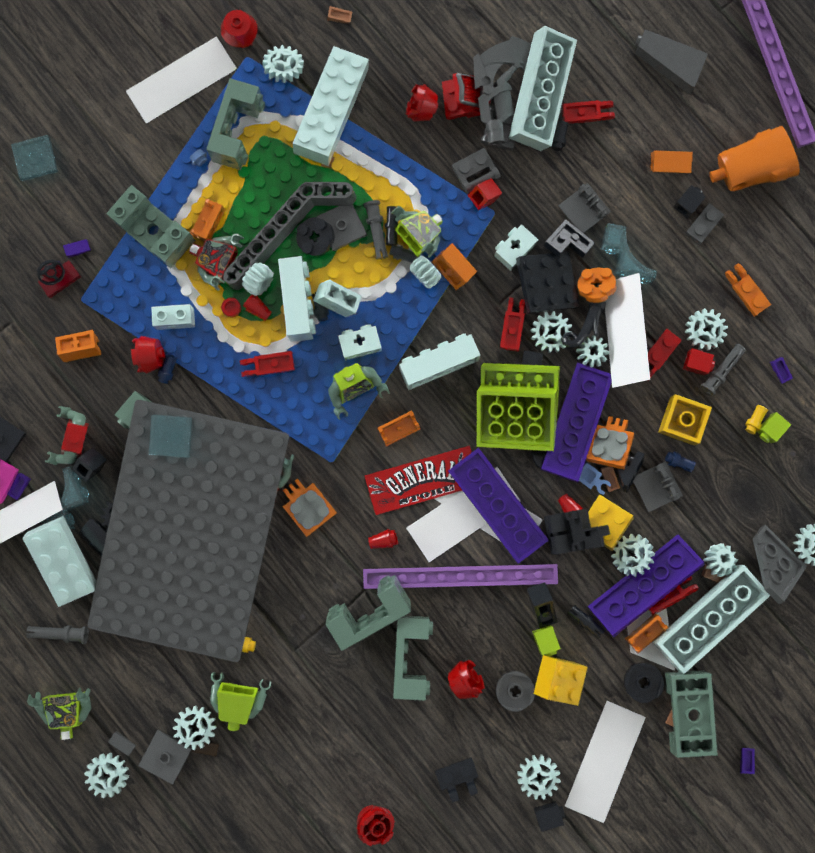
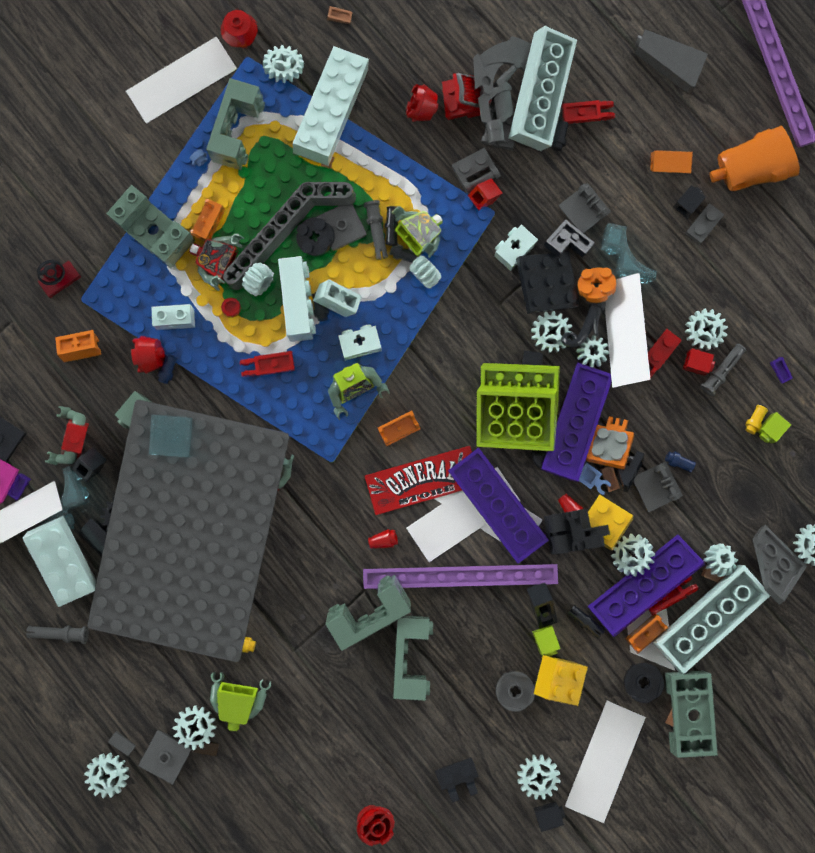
(34, 158): clear light blue tile -> none
(62, 710): torso -> none
(76, 248): dark purple piece -> none
(257, 307): red cone -> none
(308, 507): piece -> none
(439, 362): light aqua brick -> none
(454, 266): orange hinge -> none
(465, 681): red cone -> none
(512, 327): red hinge -> none
(685, 420): yellow brick -> none
(747, 761): dark purple piece -> none
(748, 290): orange hinge -> none

